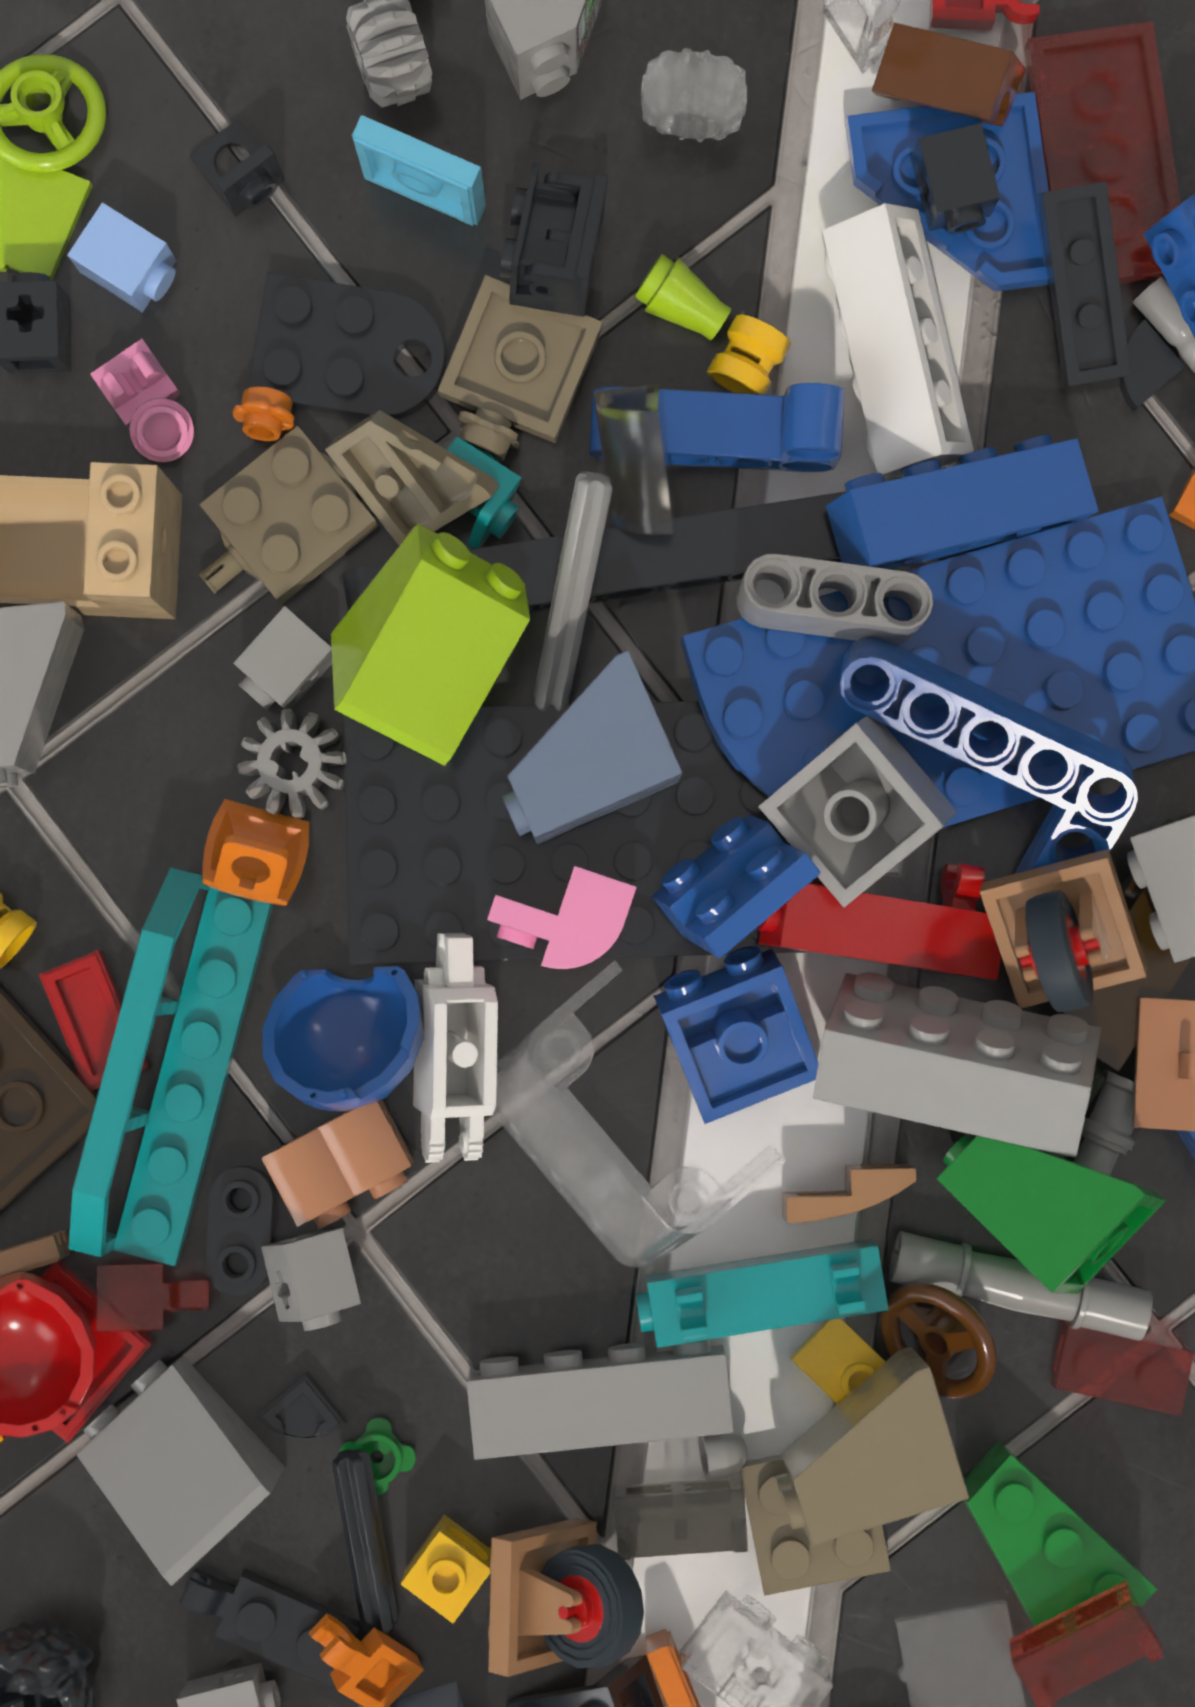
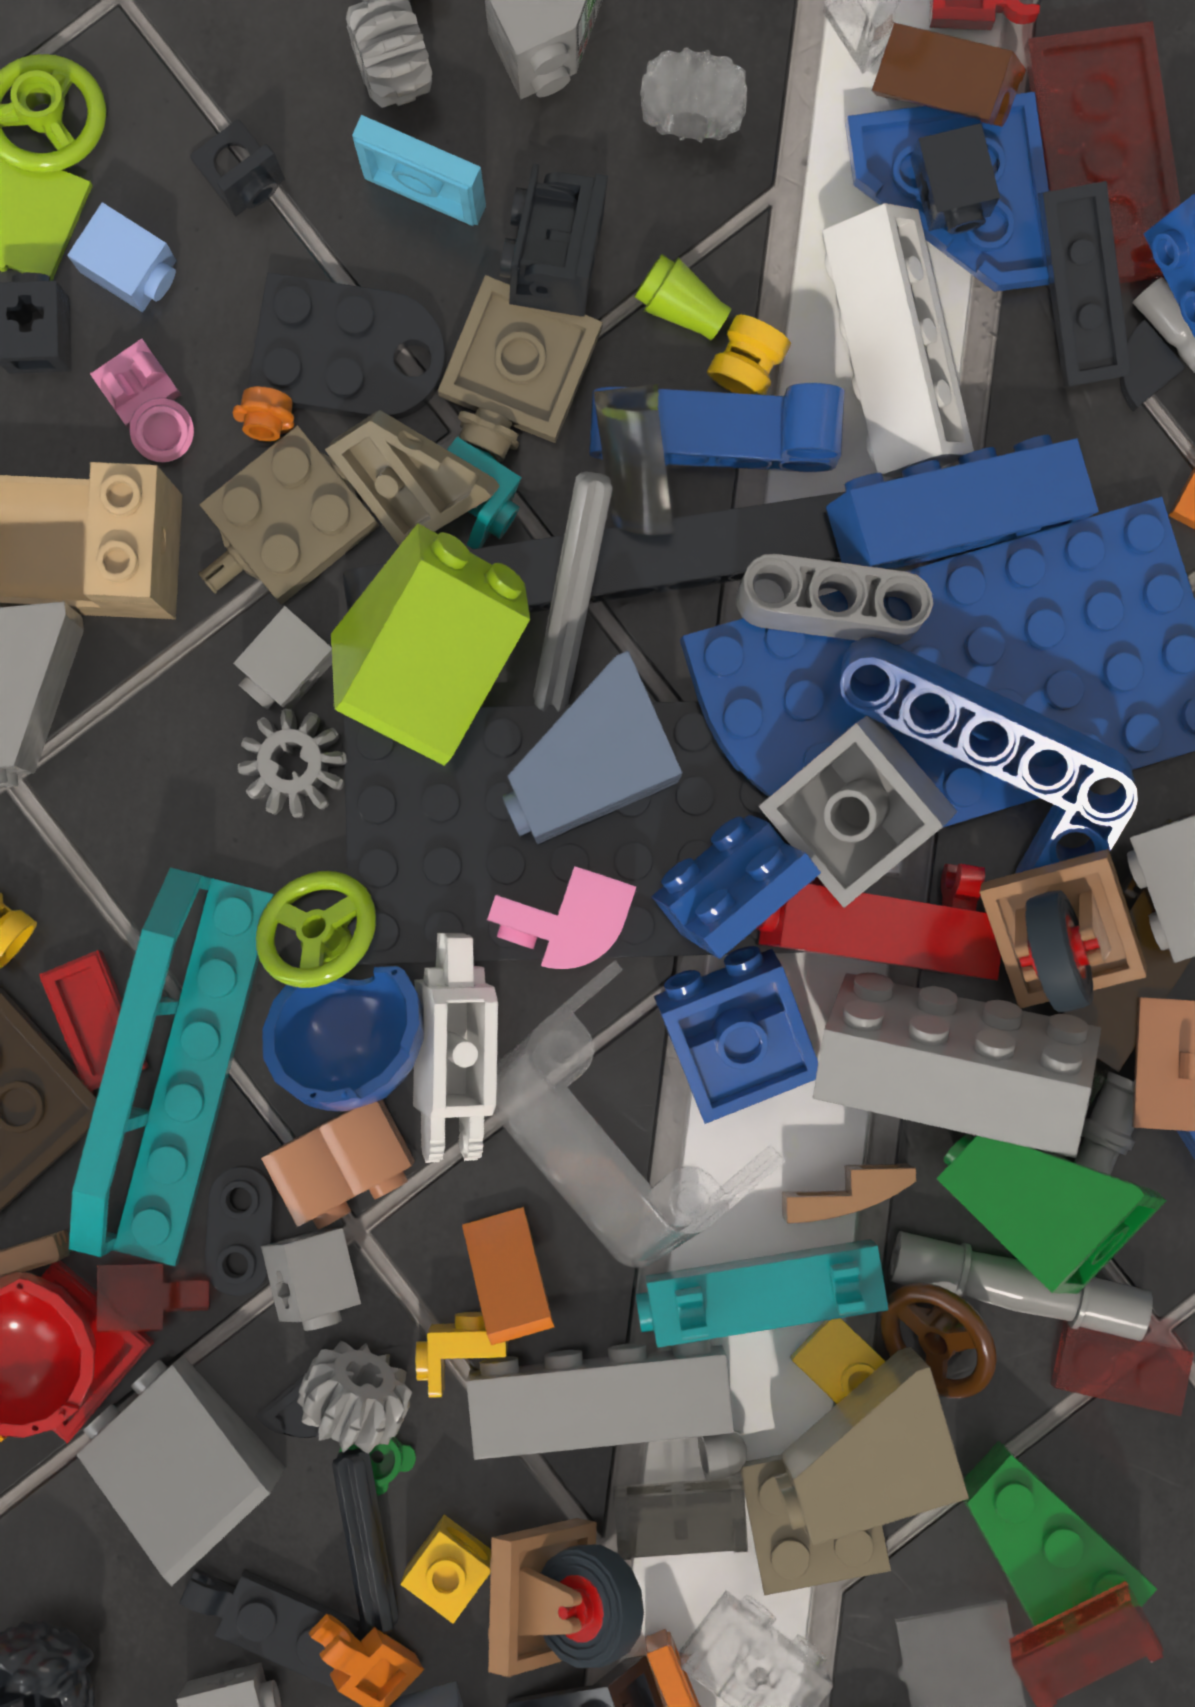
(255, 853): orange piece -> none
(324, 935): none -> lime piece
(354, 1397): none -> light grey gear
(456, 1340): none -> yellow bracket
(507, 1276): none -> orange tile

